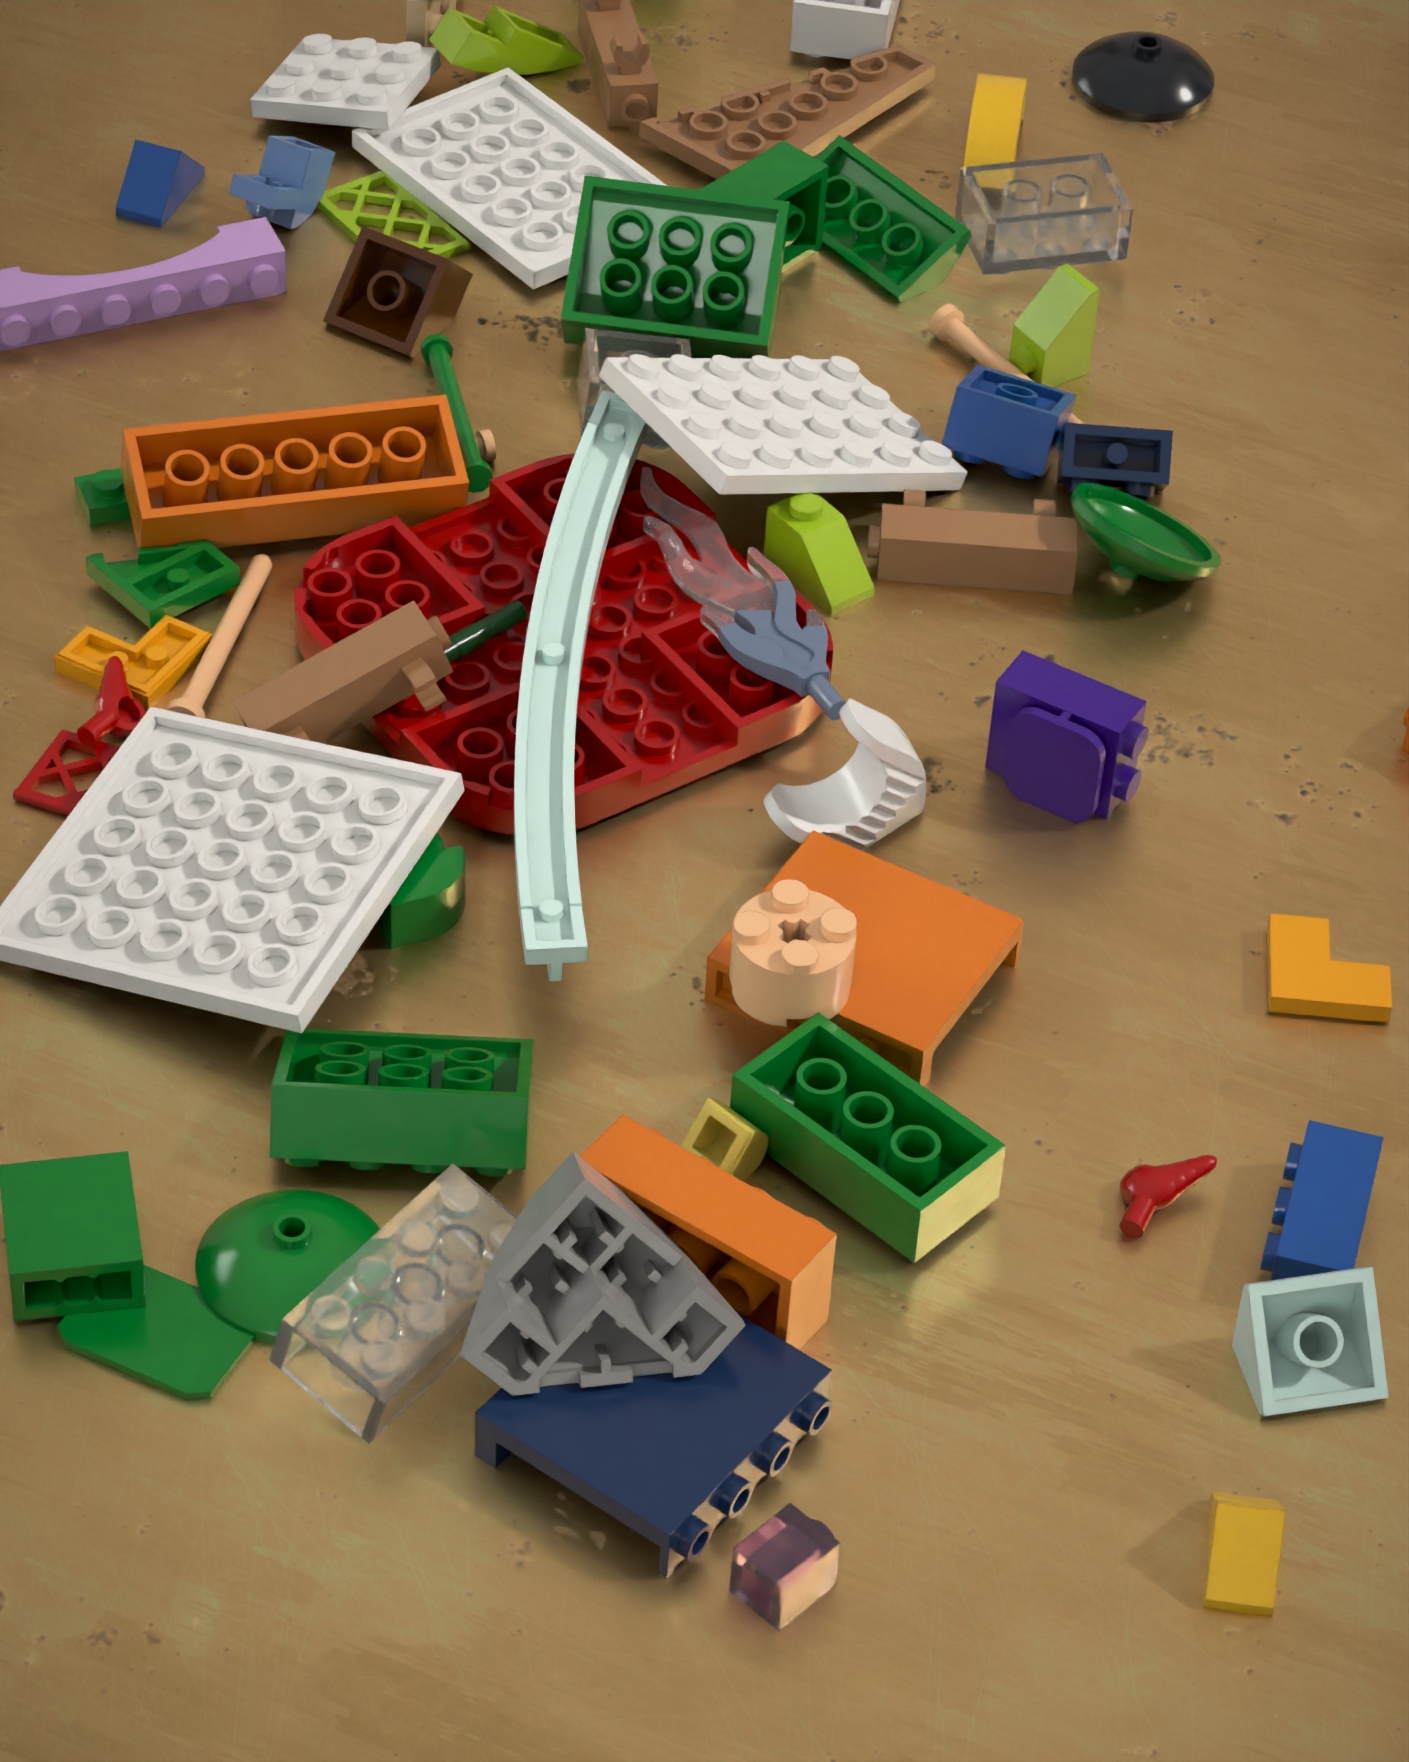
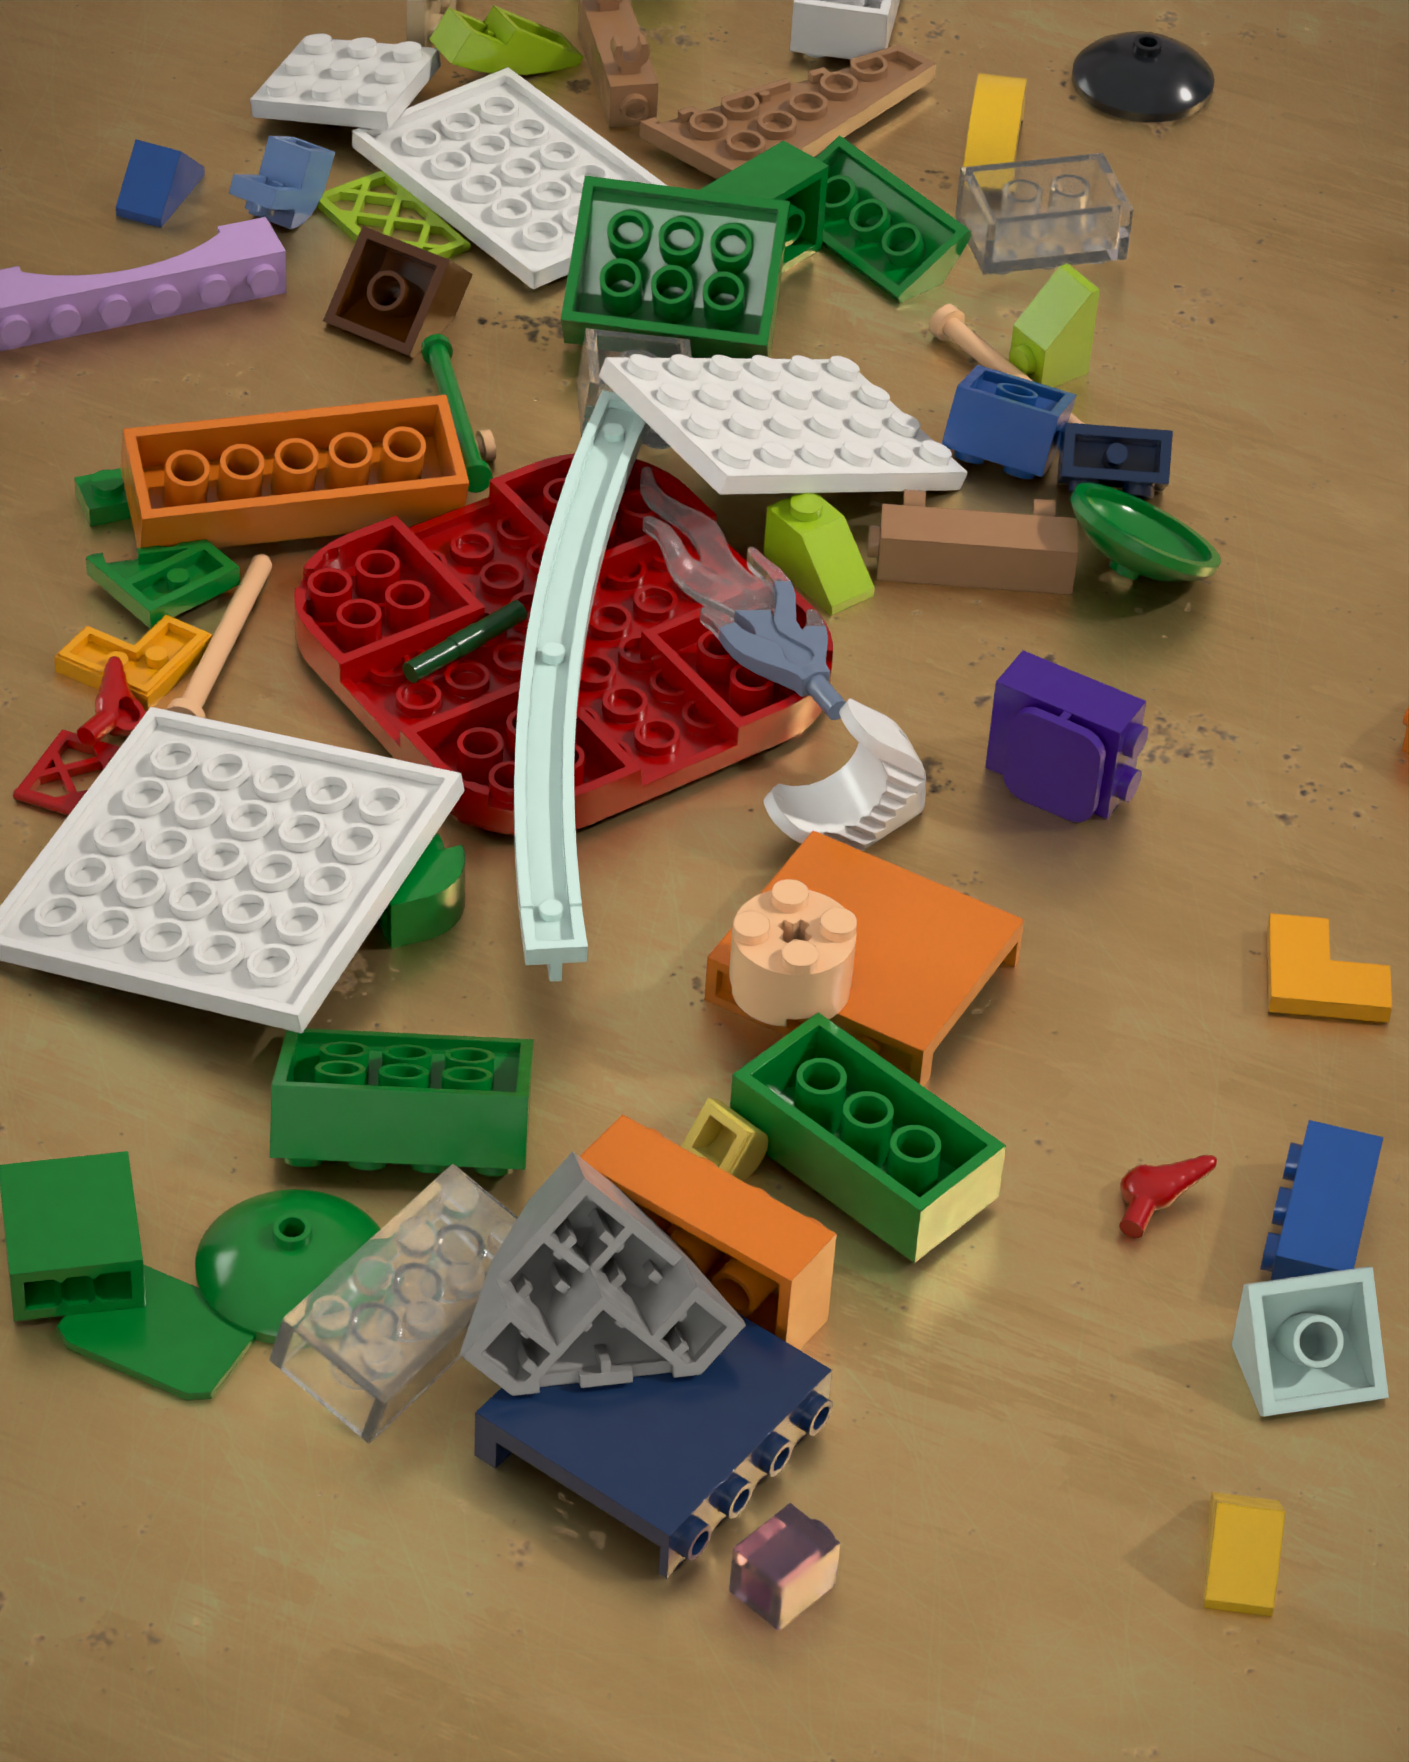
(353, 679): medium nougat brick -> none

